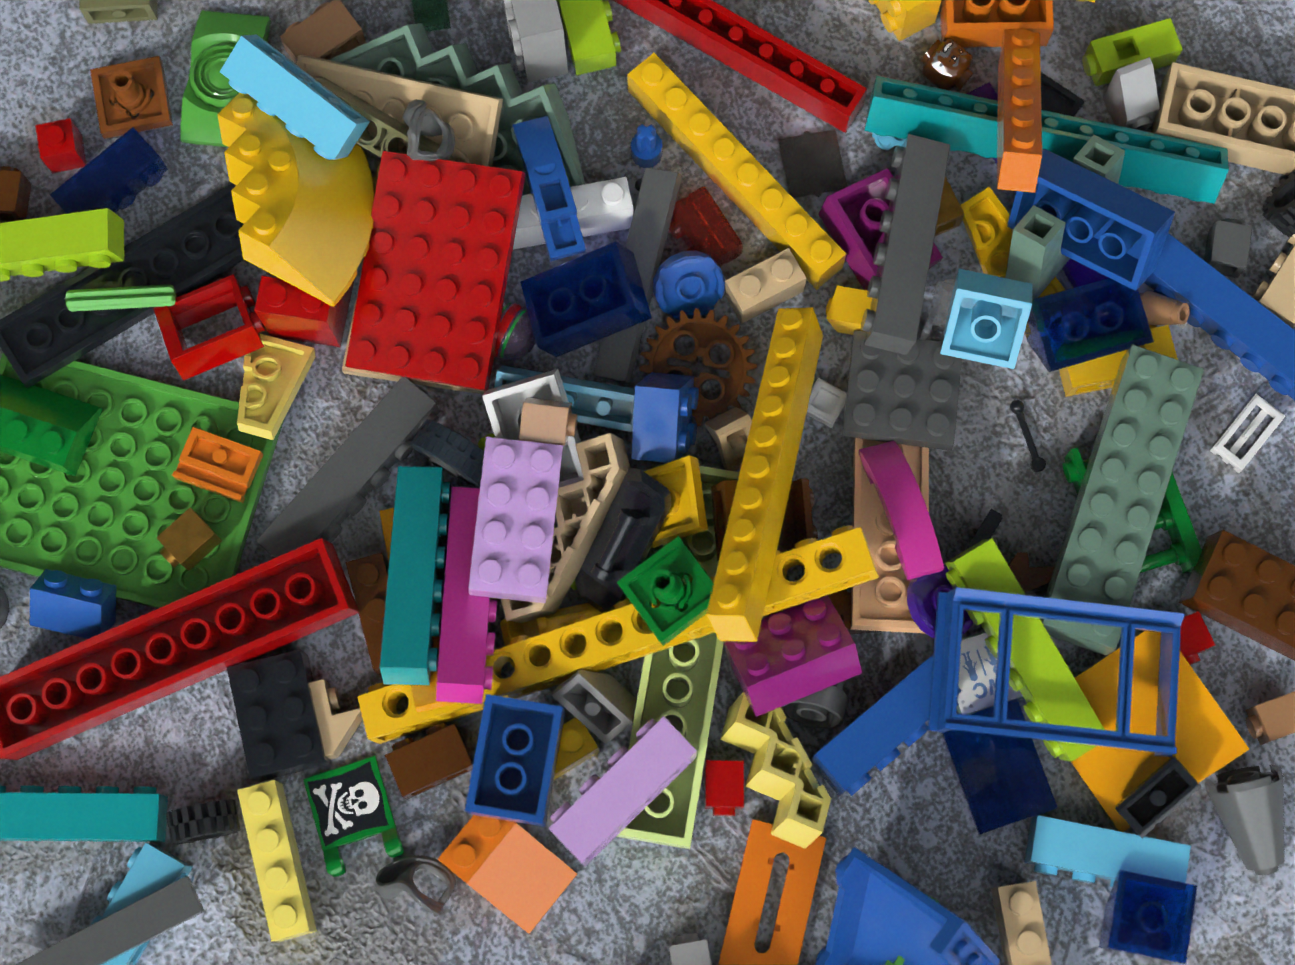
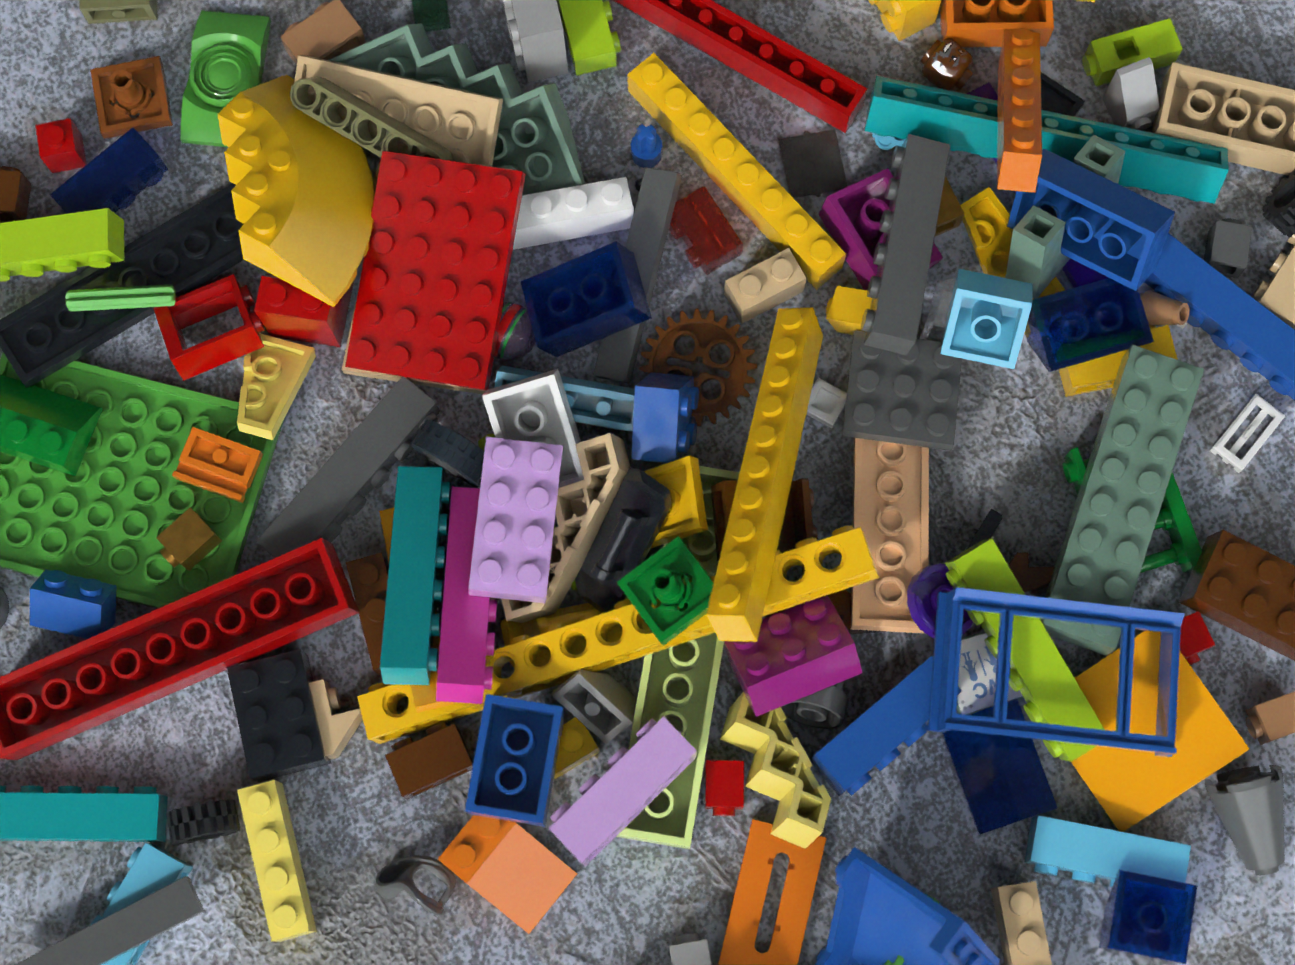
(293, 97): medium azure brick -> none
(350, 807): flag -> none
(427, 123): dark grey piece -> none
(547, 421): brick -> none
(549, 188): blue slope -> none
(688, 283): blue tile -> none
(731, 435): tan slope -> none
(904, 509): dark pink slope -> none
(1037, 463): black hinge -> none
(1157, 796): black brick -> none

